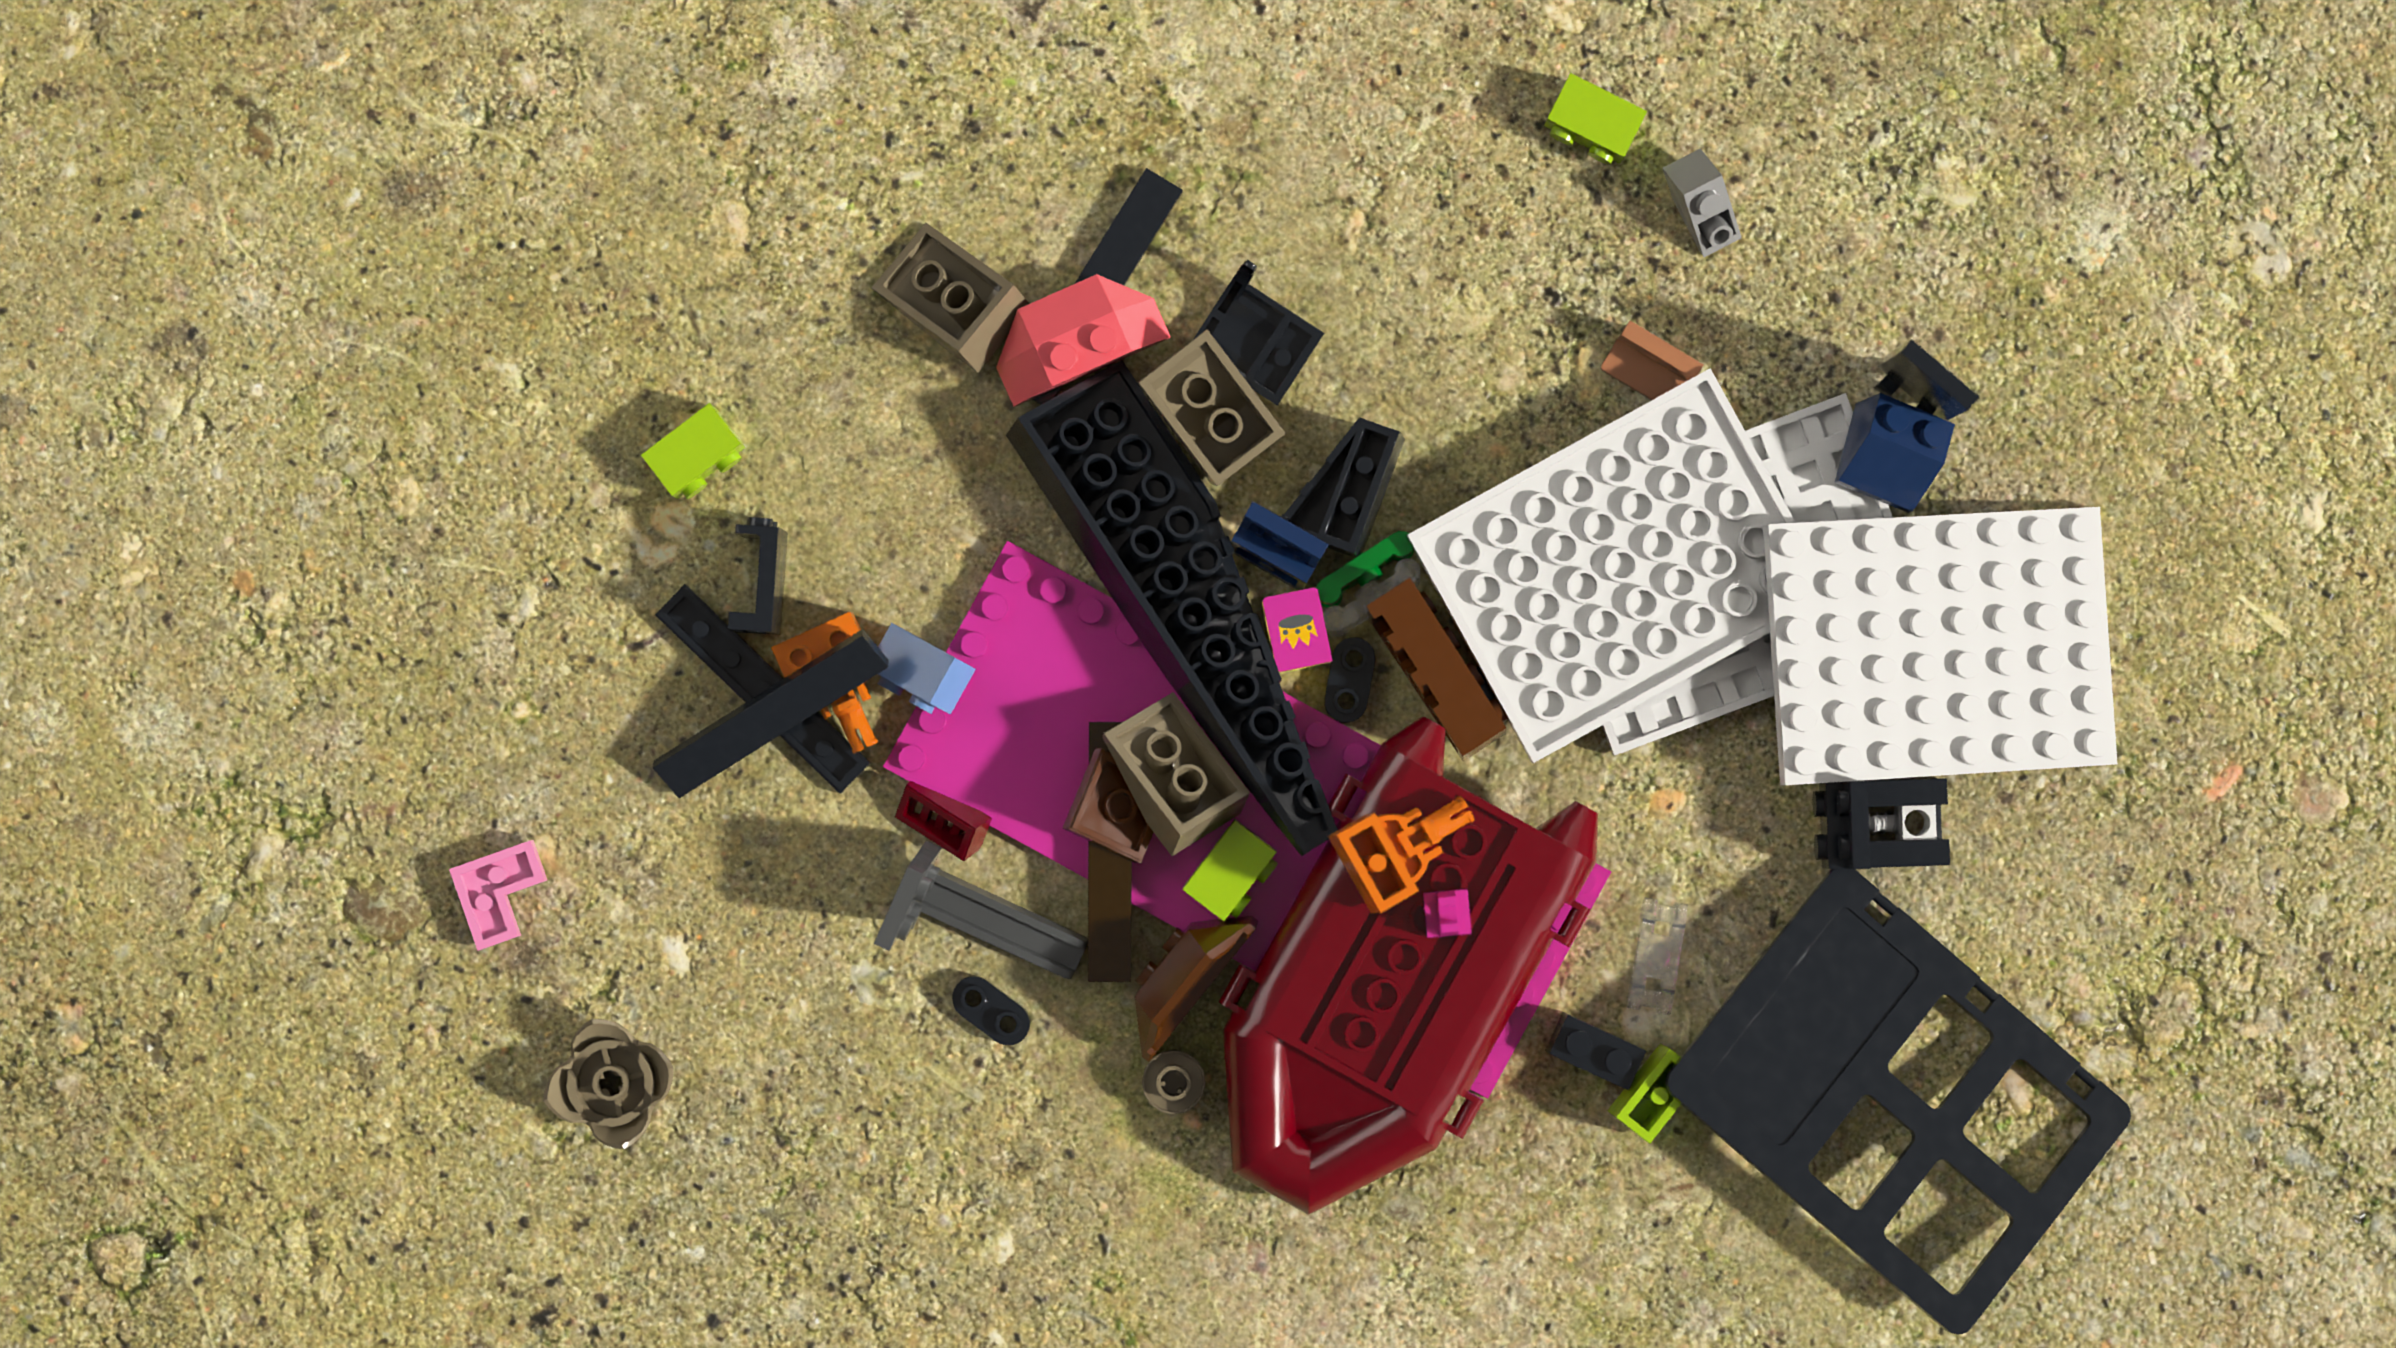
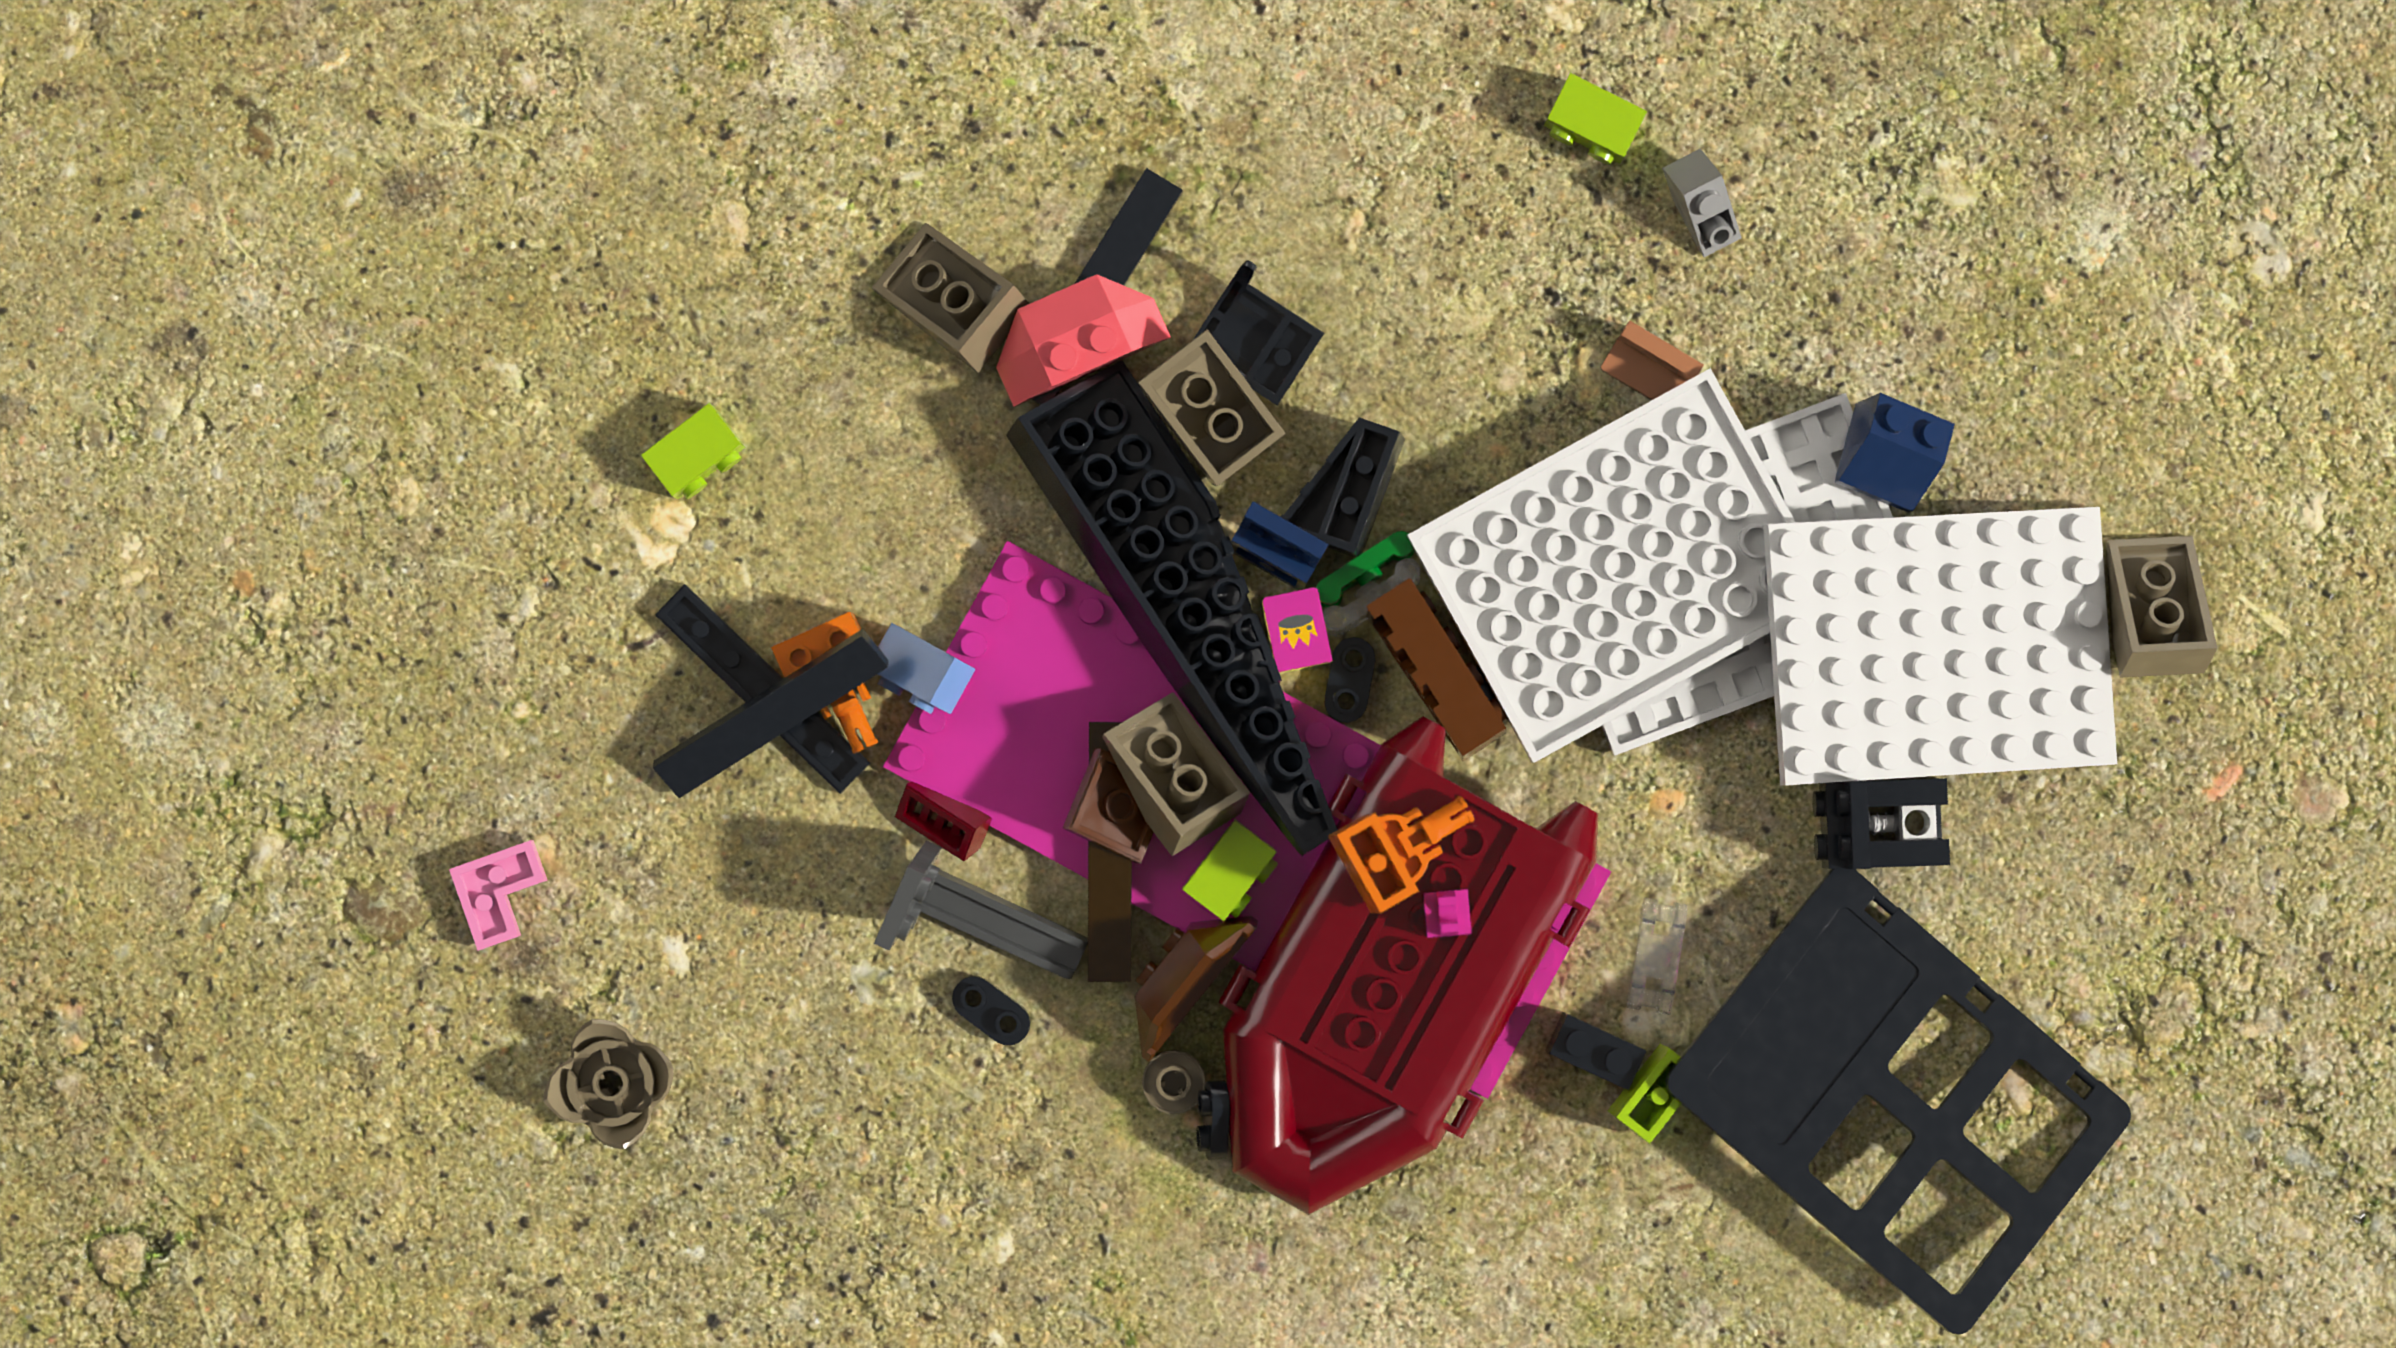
(770, 581): black panel -> none
(1215, 1110): none -> black plate
(1925, 381): black tile -> none
(2158, 607): none -> dark tan slope

